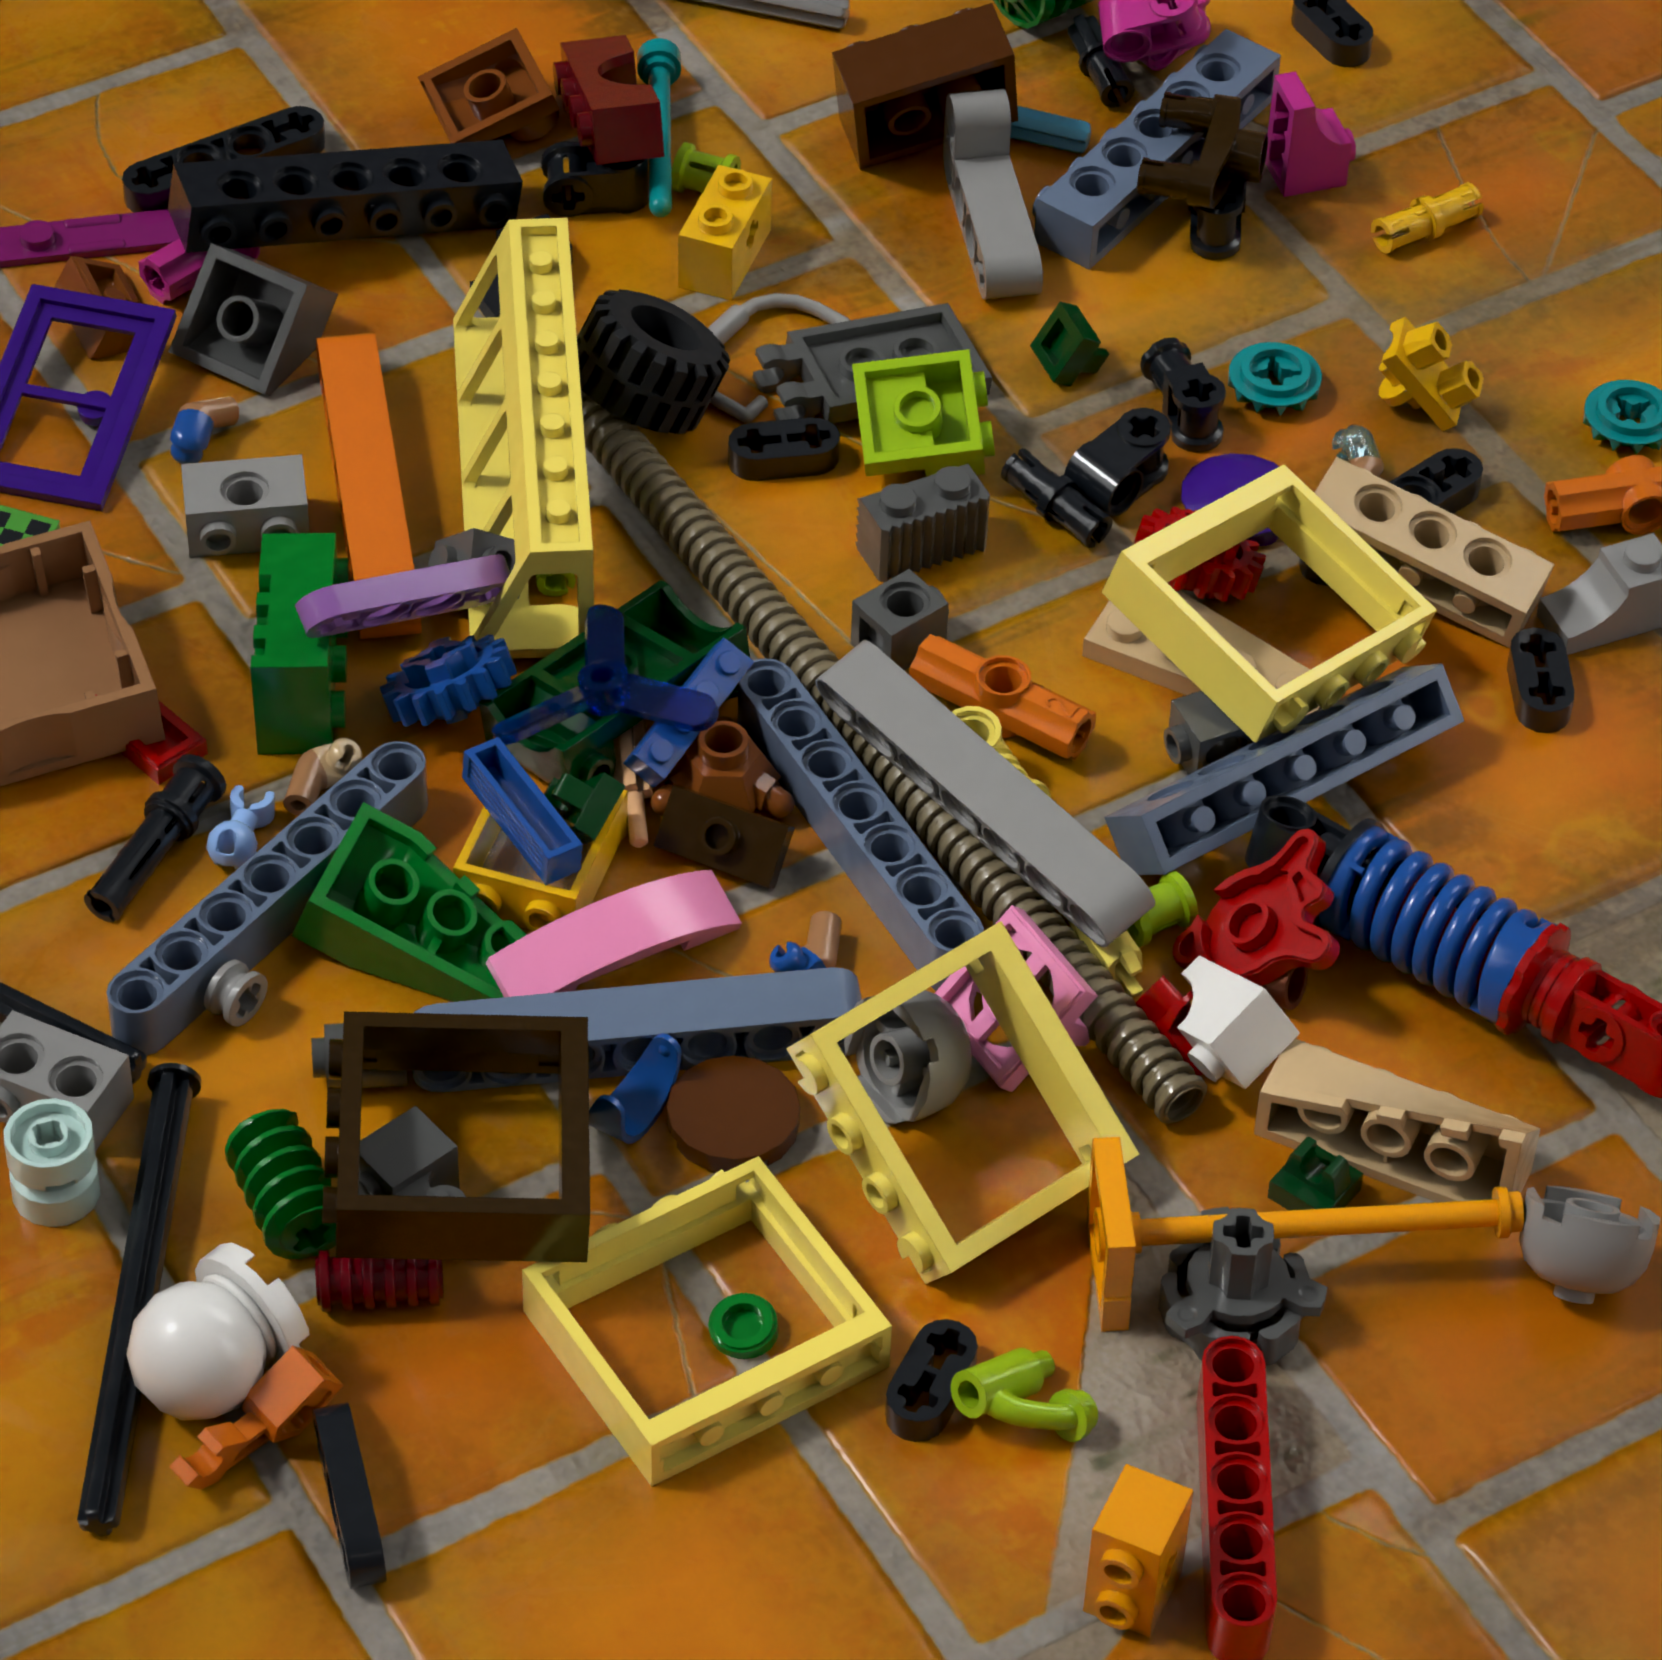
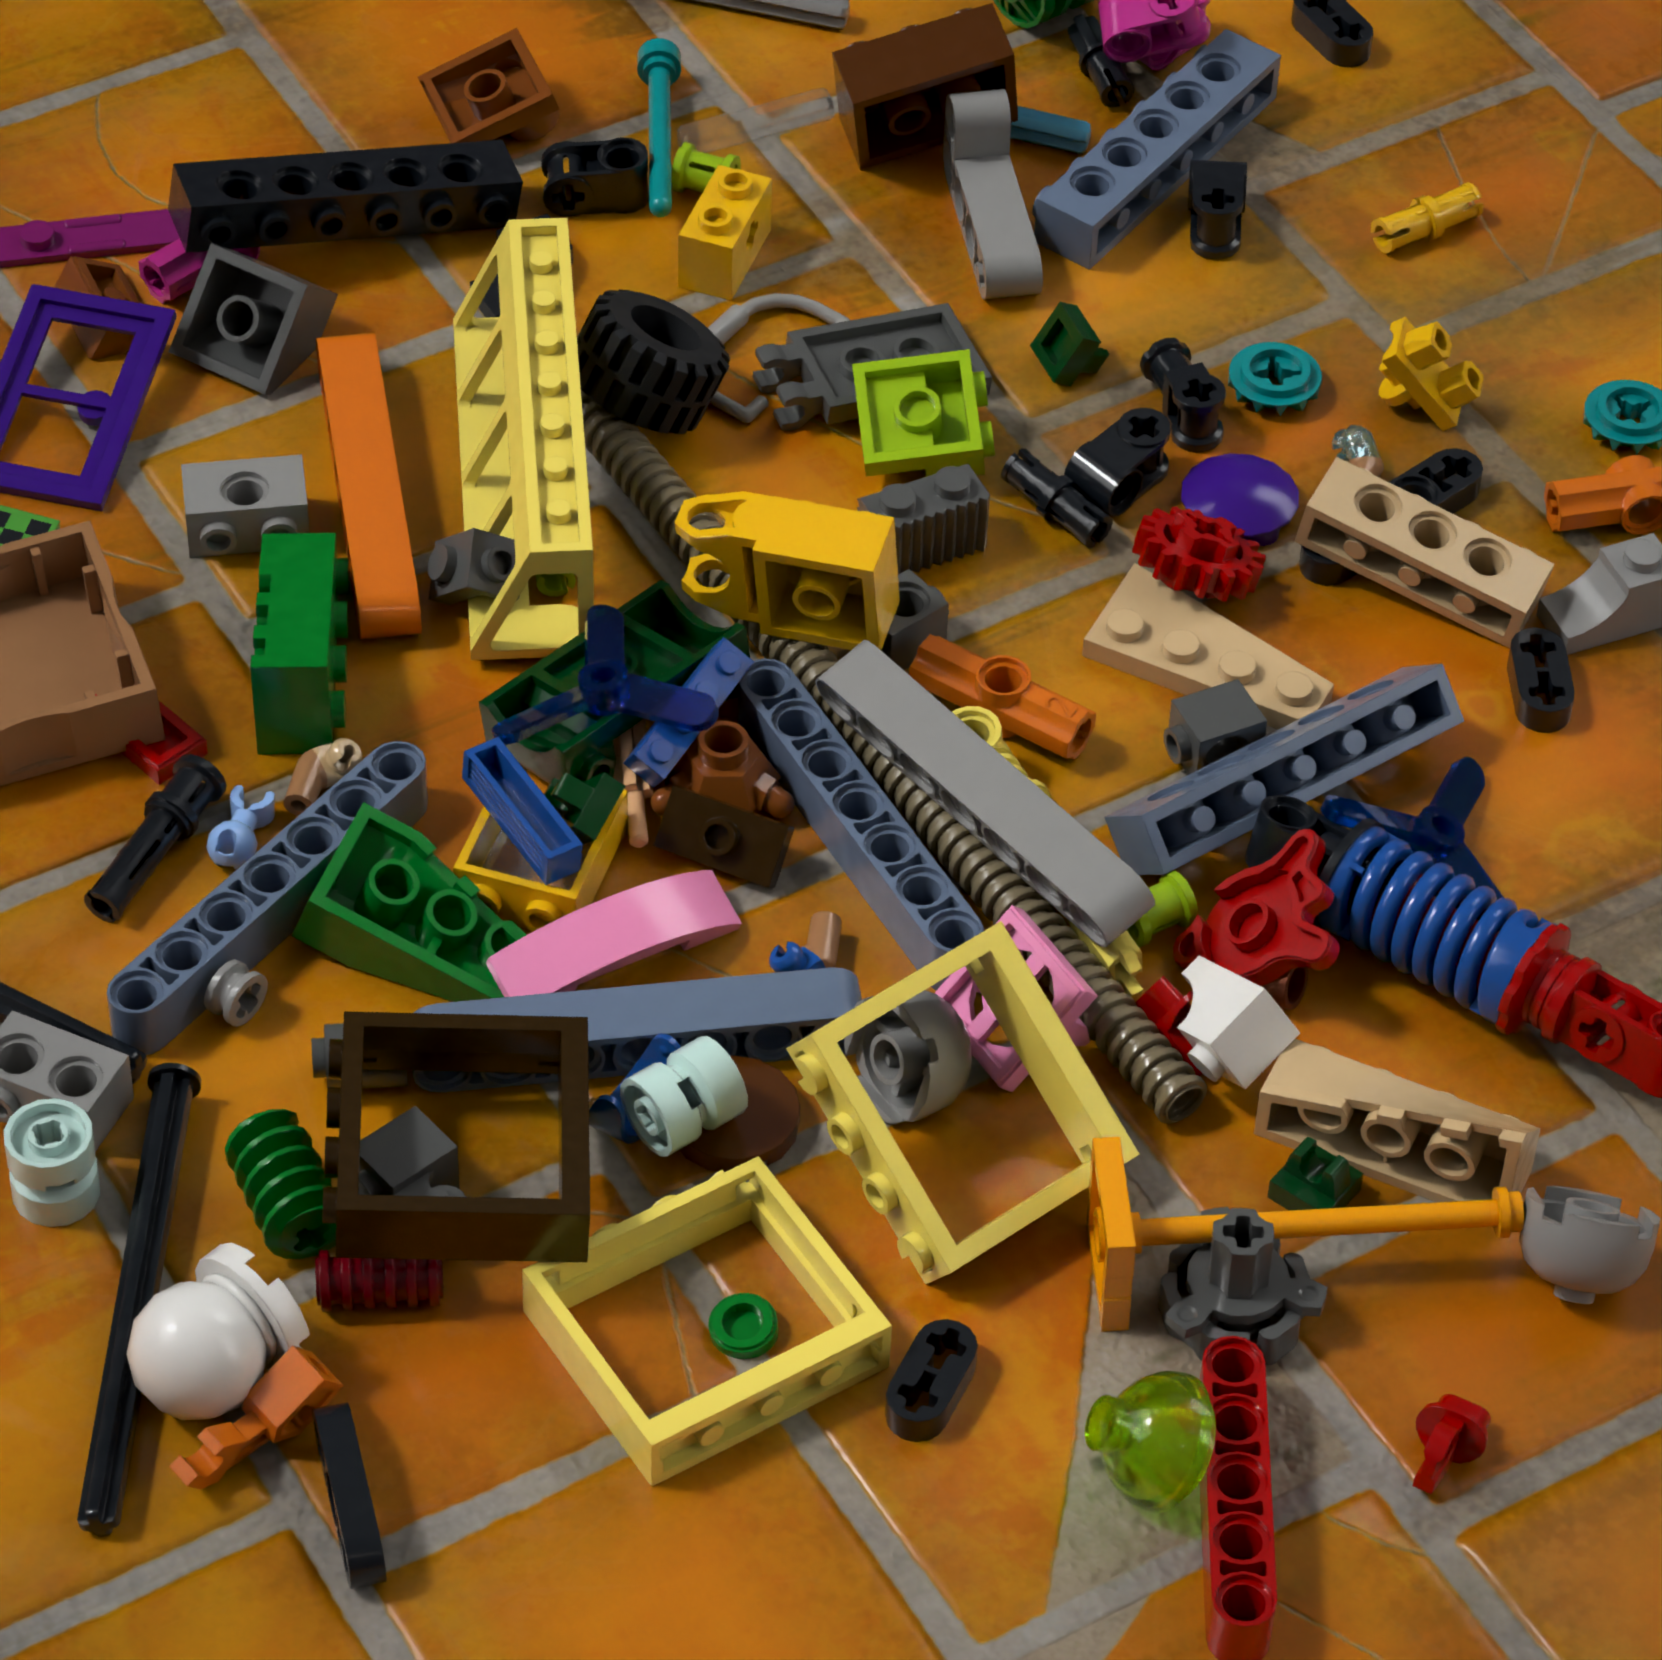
(195, 425): blue arm -> none
(279, 134): black beam -> none
(402, 596): medium lavender beam -> none
(448, 680): blue gear -> none
(605, 102): dark red arch -> none
(677, 1099): none -> light aqua wheel
(758, 121): none -> clear axle
(783, 449): black beam -> none
(796, 567): none -> yellow brick
(1003, 1382): lime plant -> none
(1137, 1550): light orange brick -> none
(1154, 1438): none -> clear neon green piece
(1225, 156): dark brown connector -> none
(1305, 143): dark pink arch -> none
(1325, 544): light yellow window -> none
(1436, 828): none -> clear blue piece
(1450, 1433): none -> red piece

